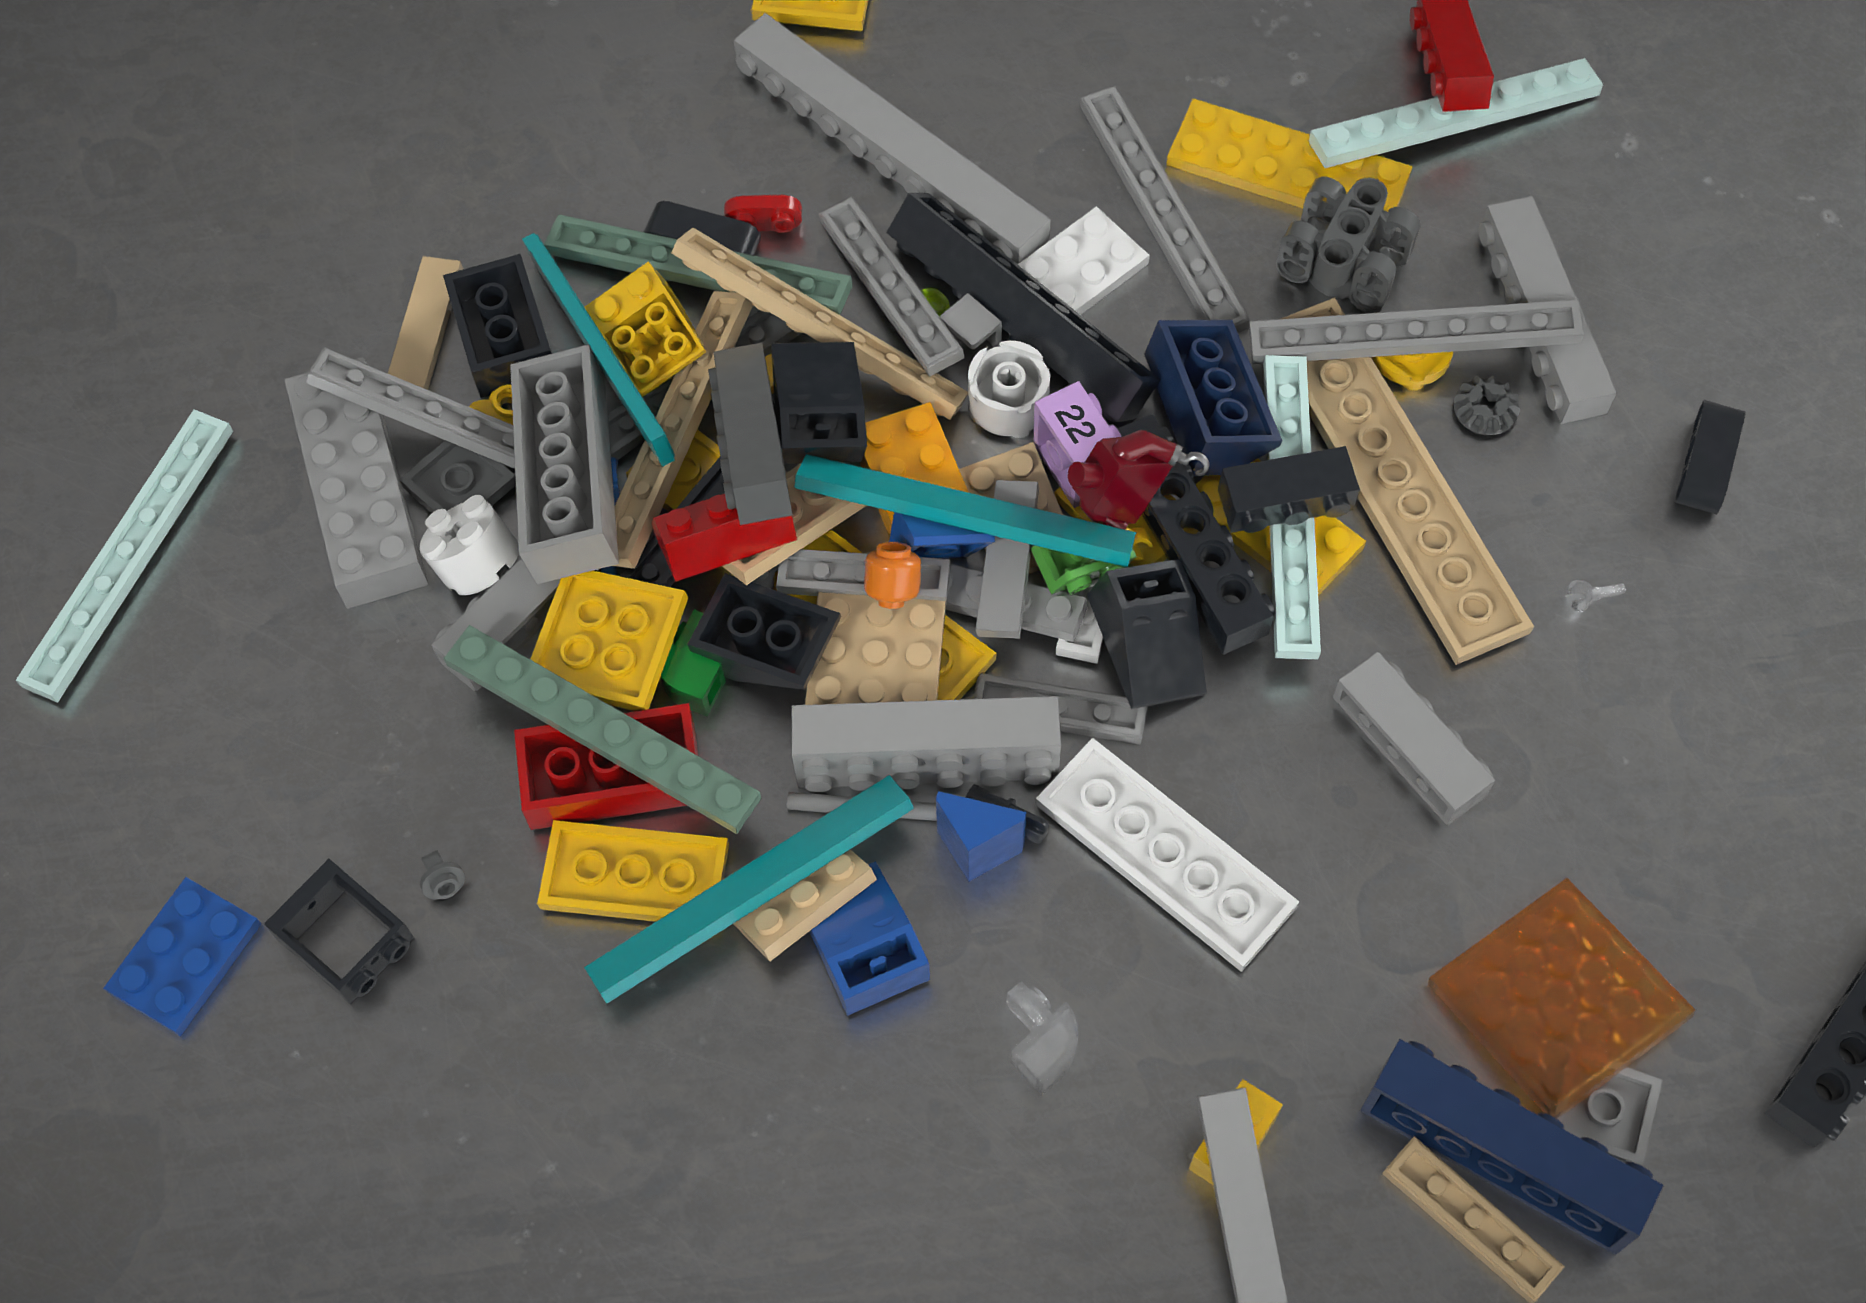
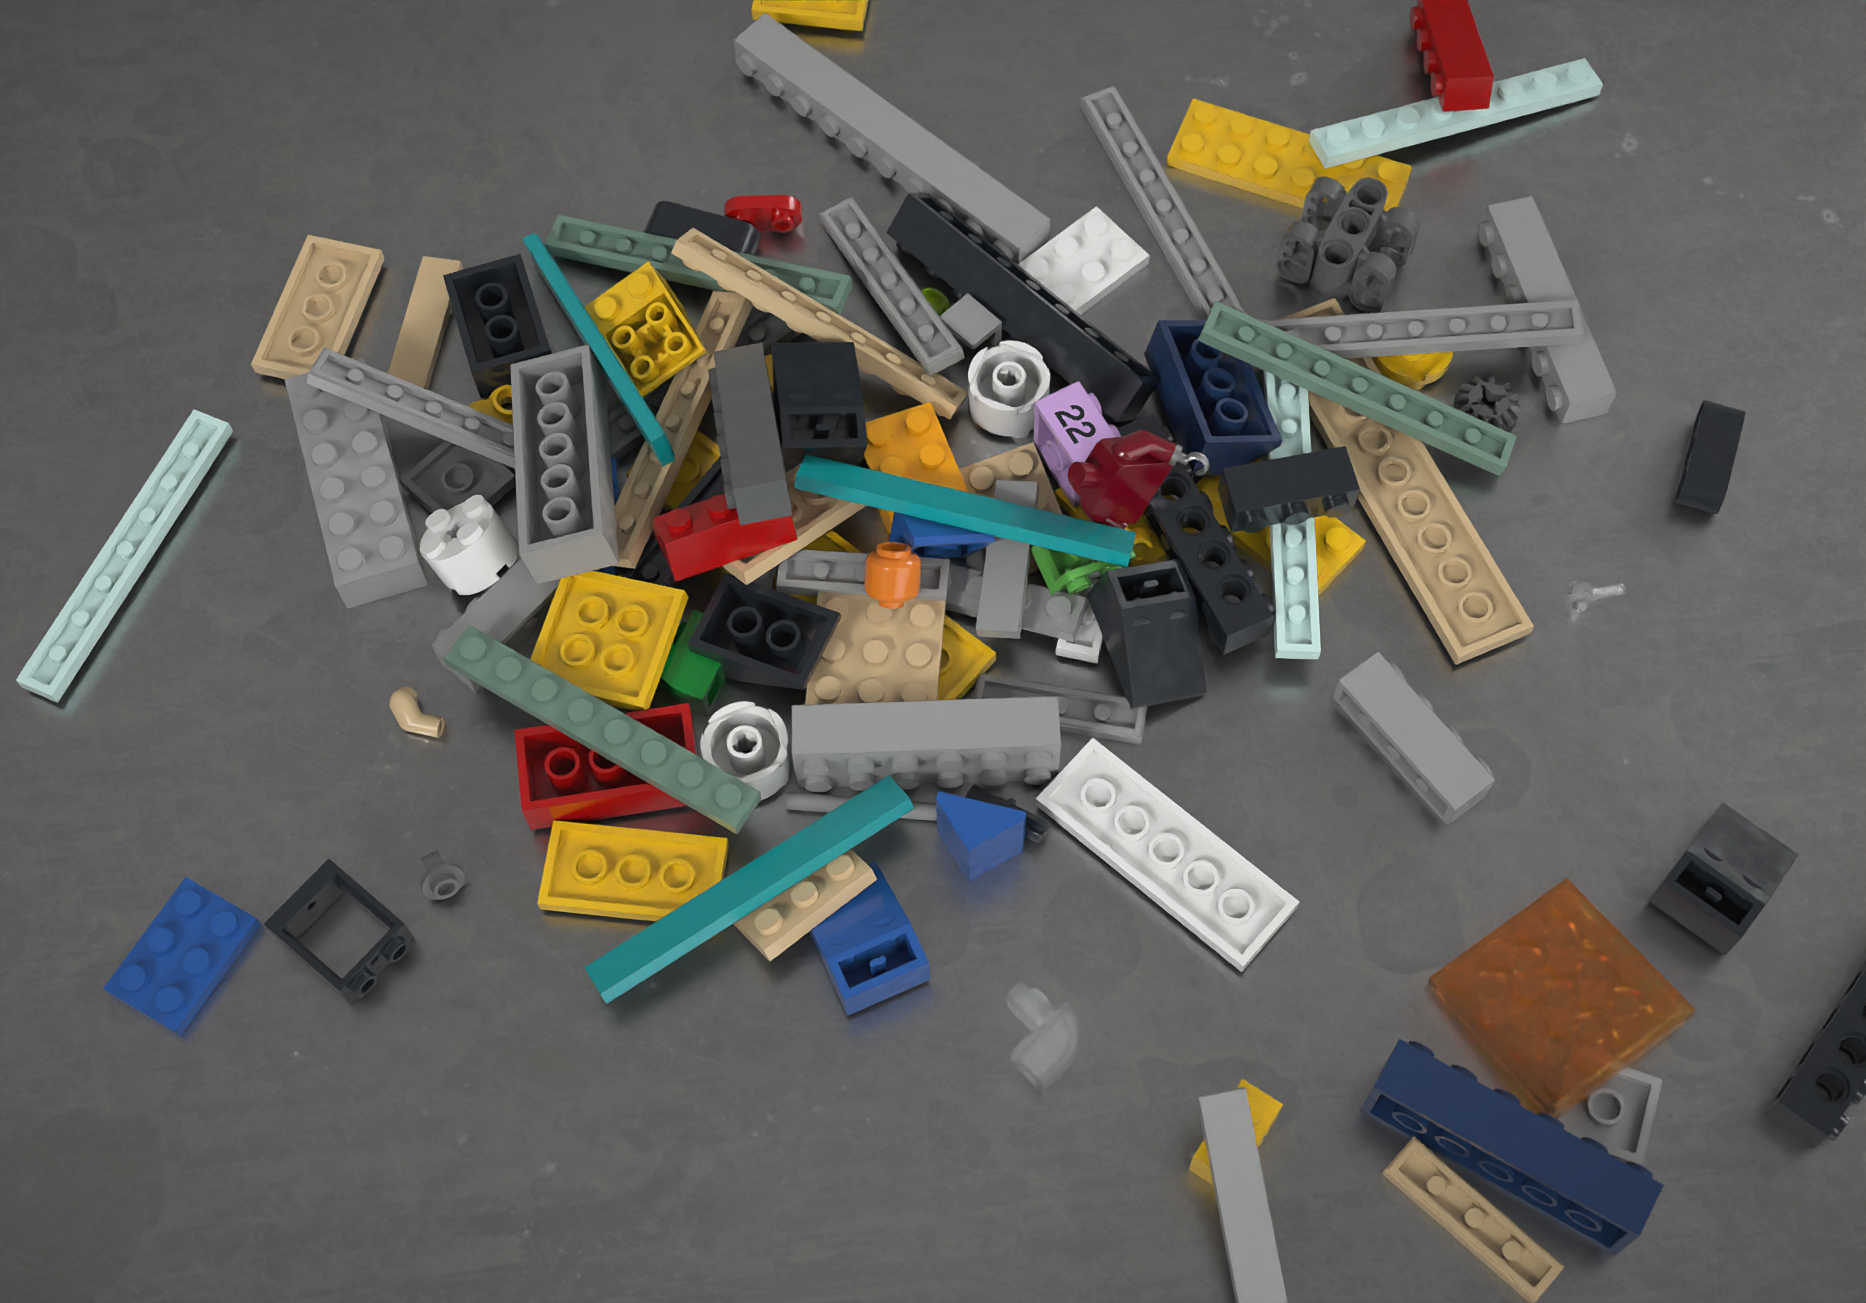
(318, 306): none -> tan plate
(409, 716): none -> tan arm
(751, 728): none -> white brick
(1357, 388): none -> sand green plate
(1724, 878): none -> black slope

